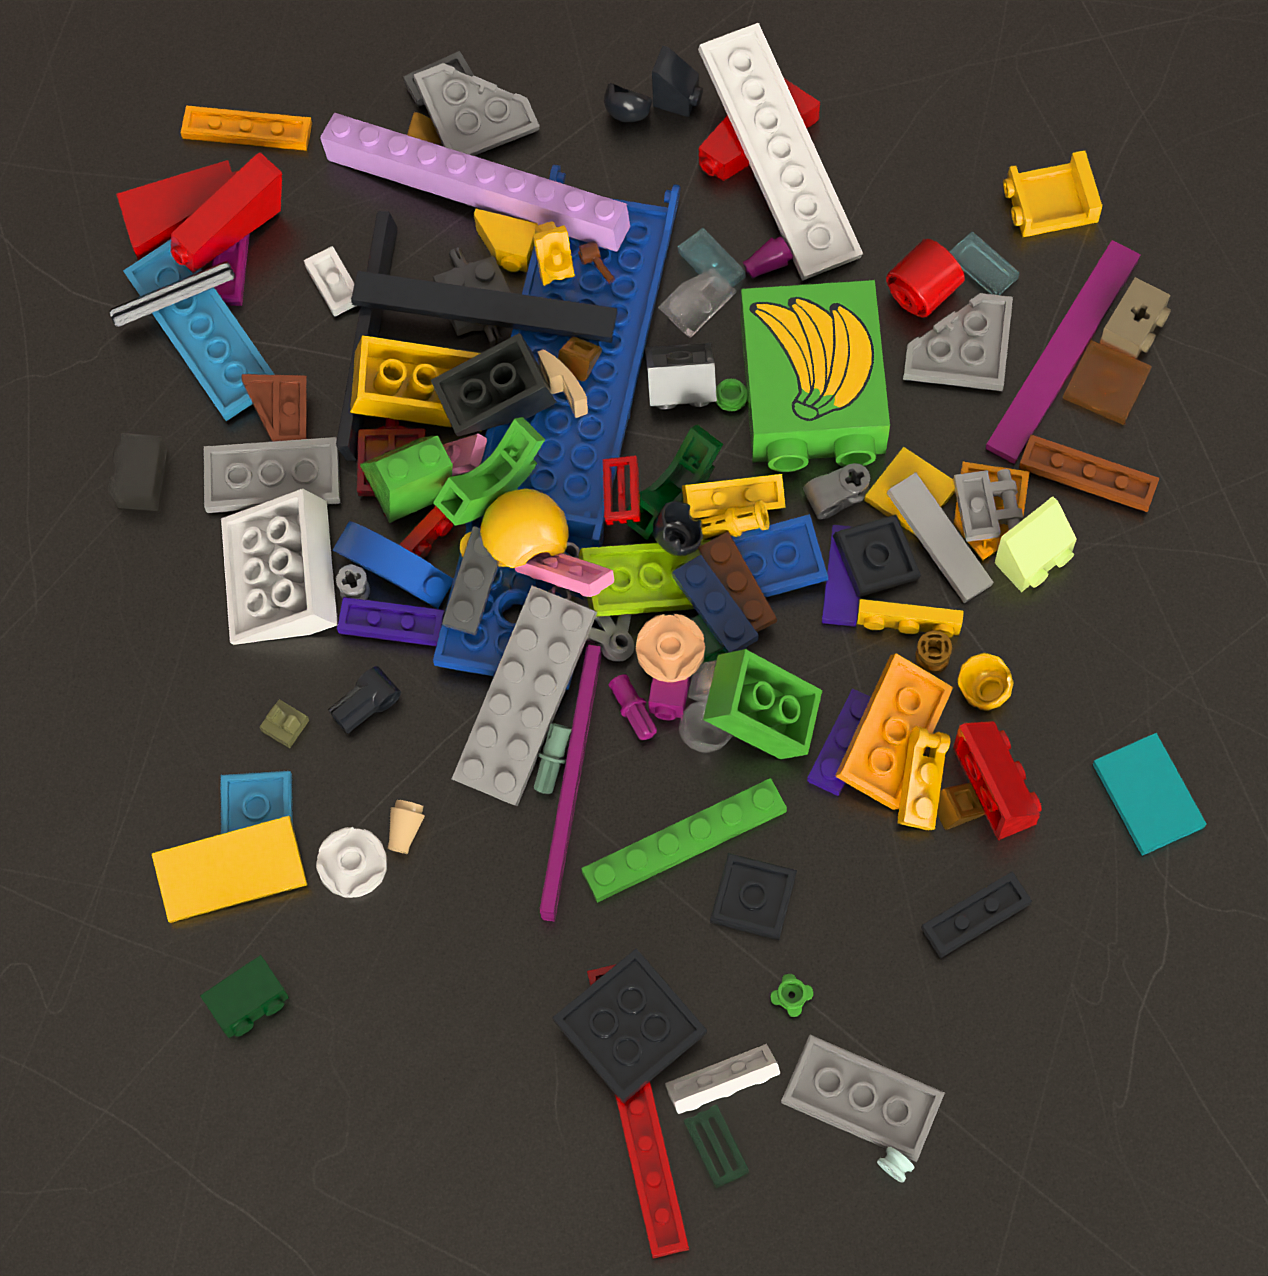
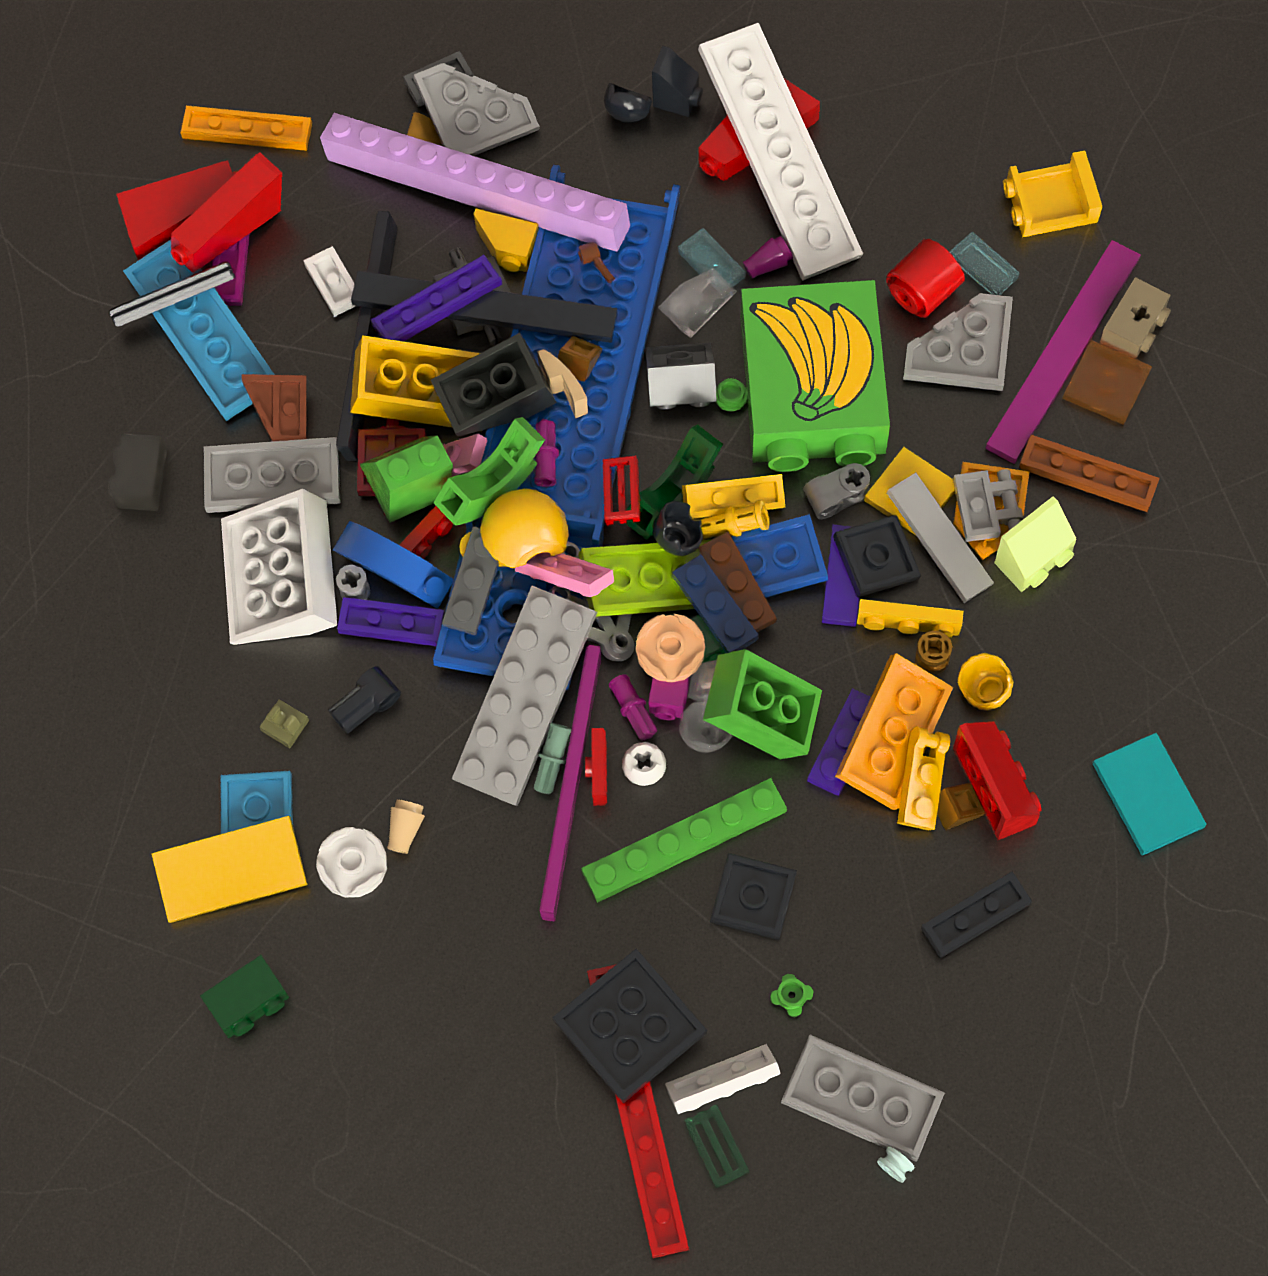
(437, 301): none -> dark purple tile
(546, 456): none -> magenta axle
(553, 252): yellow hips -> none
(597, 766): none -> red plate
(646, 775): none -> white piece

